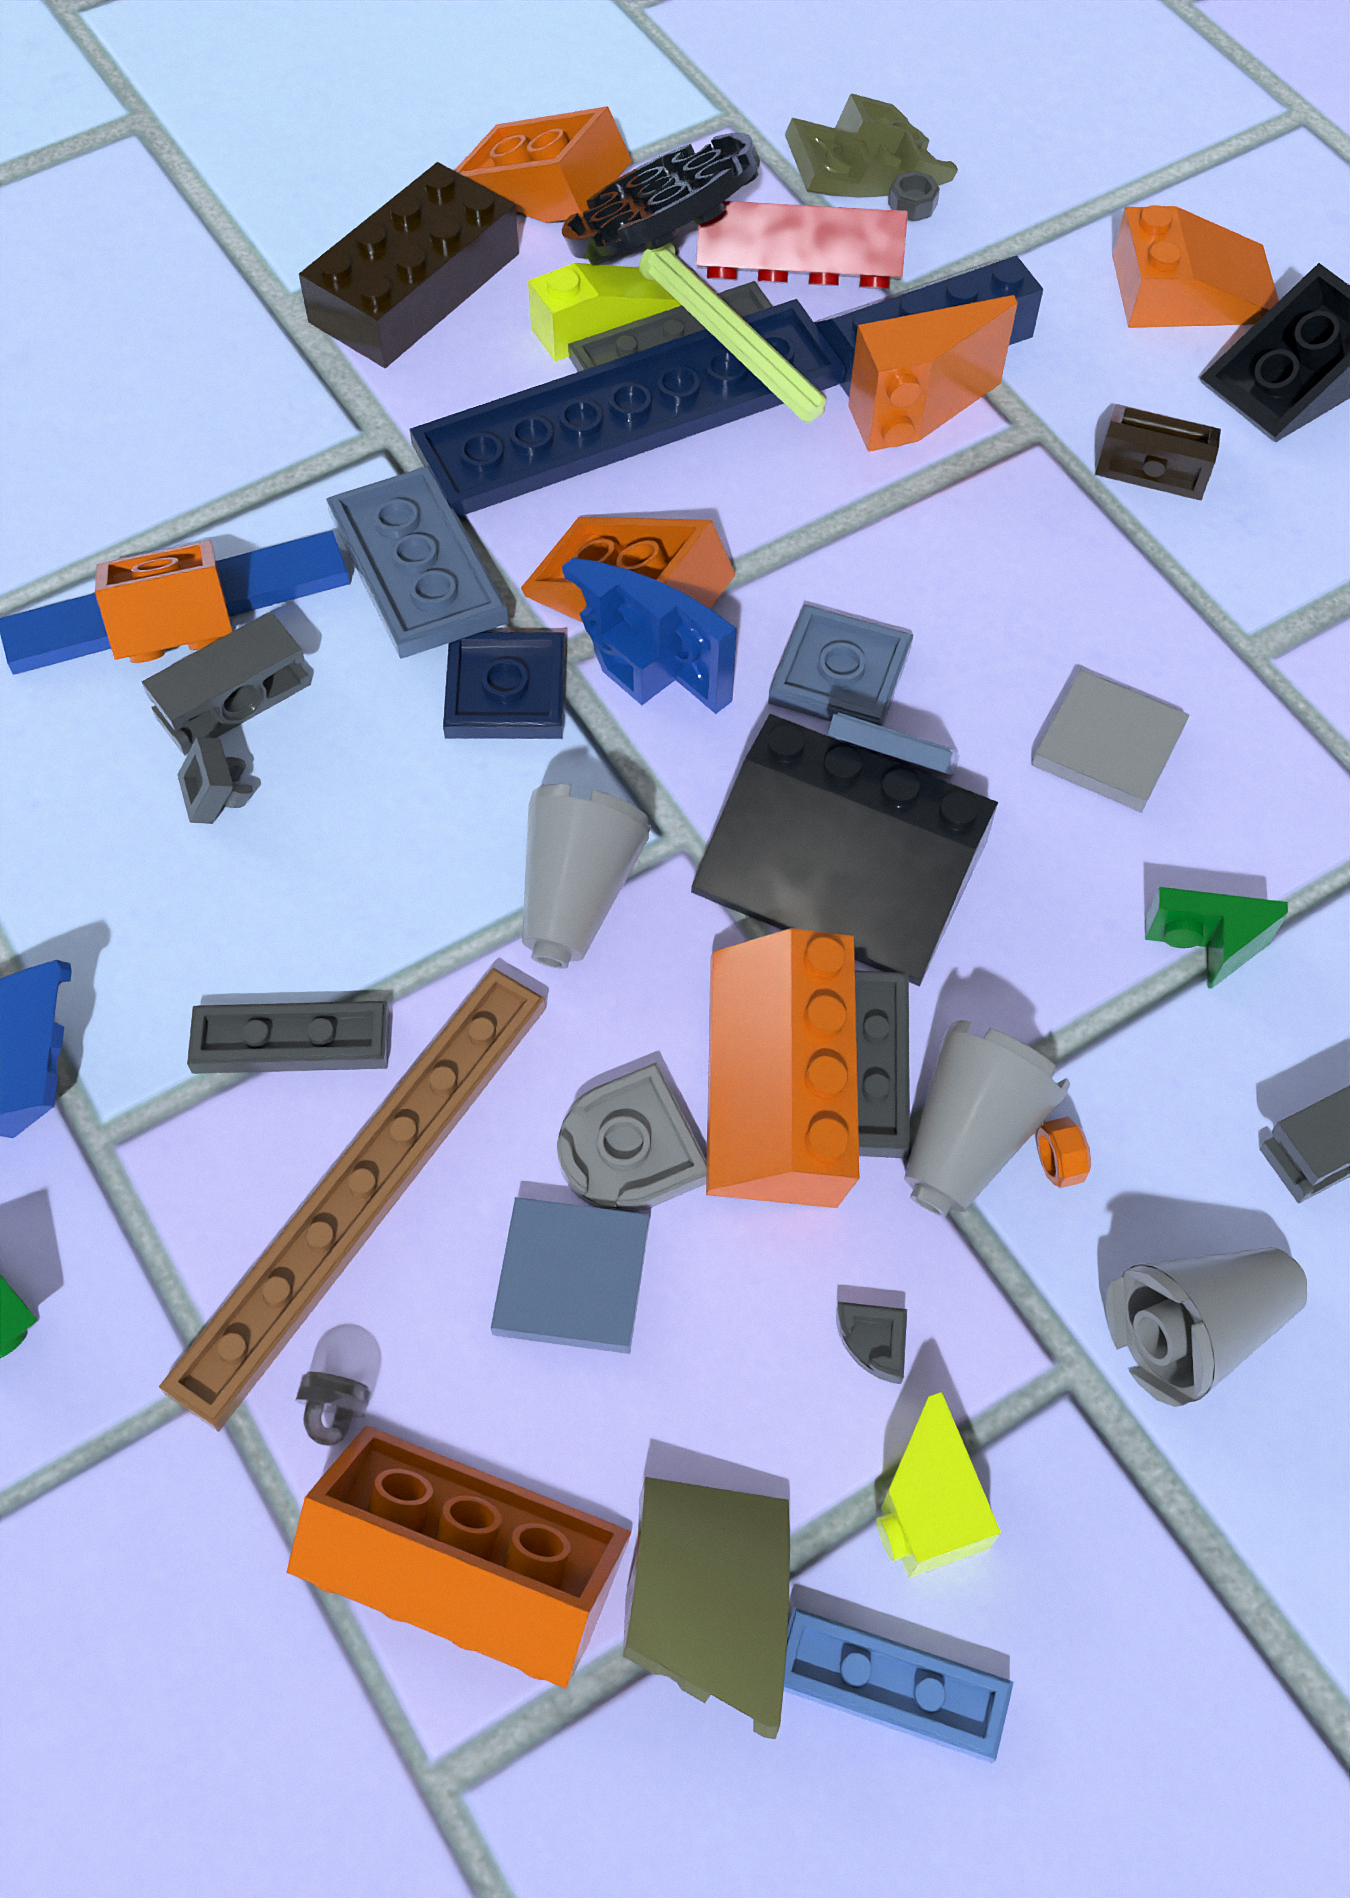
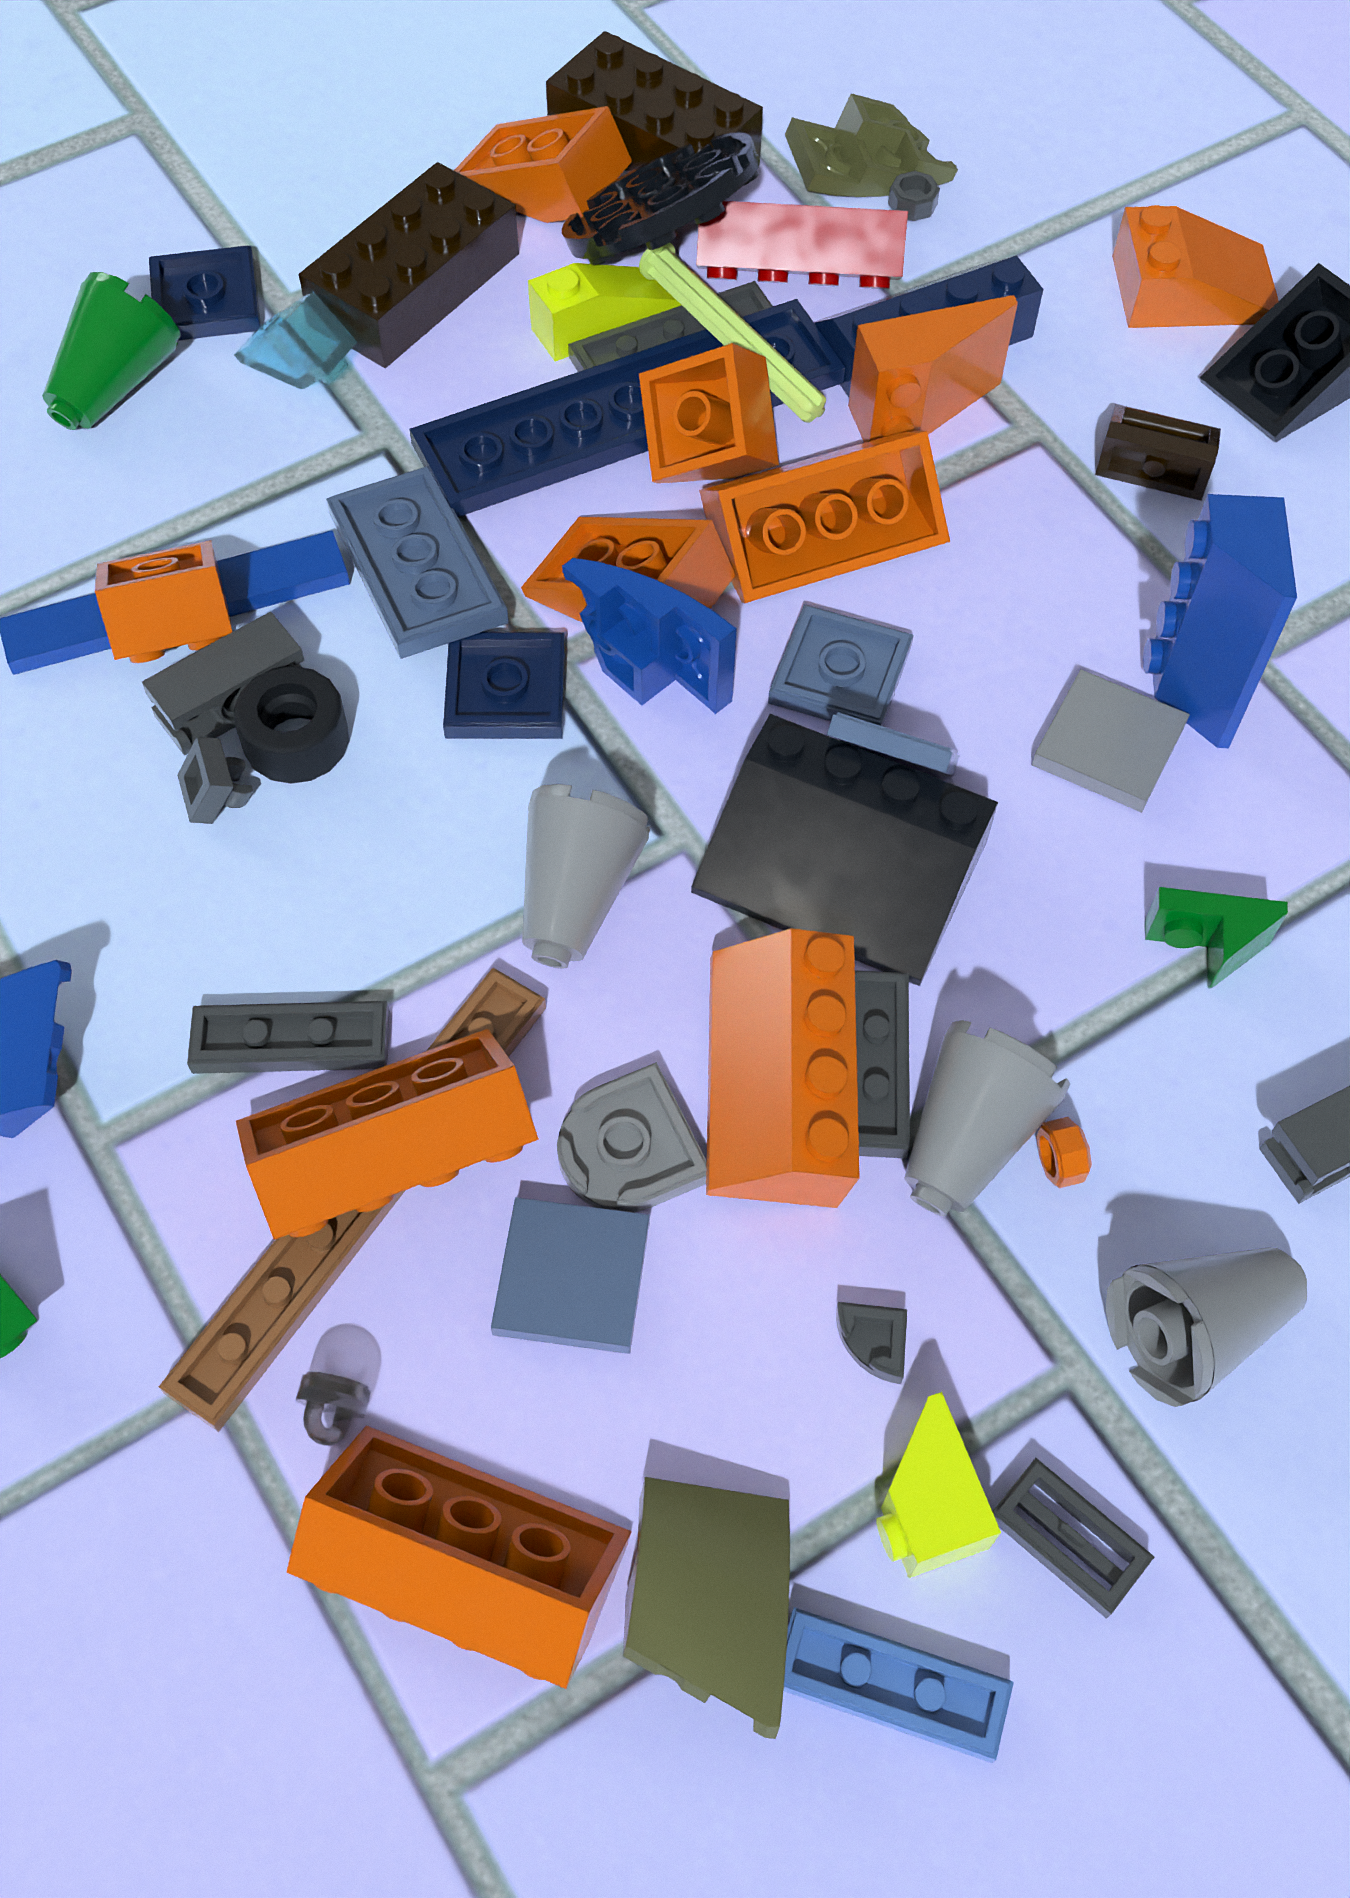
(105, 350): none -> green cone
(207, 291): none -> dark blue tile
(283, 696): none -> black tyre
(299, 344): none -> clear light blue slope
(385, 1134): none -> orange slope
(650, 99): none -> dark brown brick
(709, 416): none -> orange slope
(828, 514): none -> orange slope
(1053, 1558): none -> dark grey tile
(1223, 612): none -> blue slope

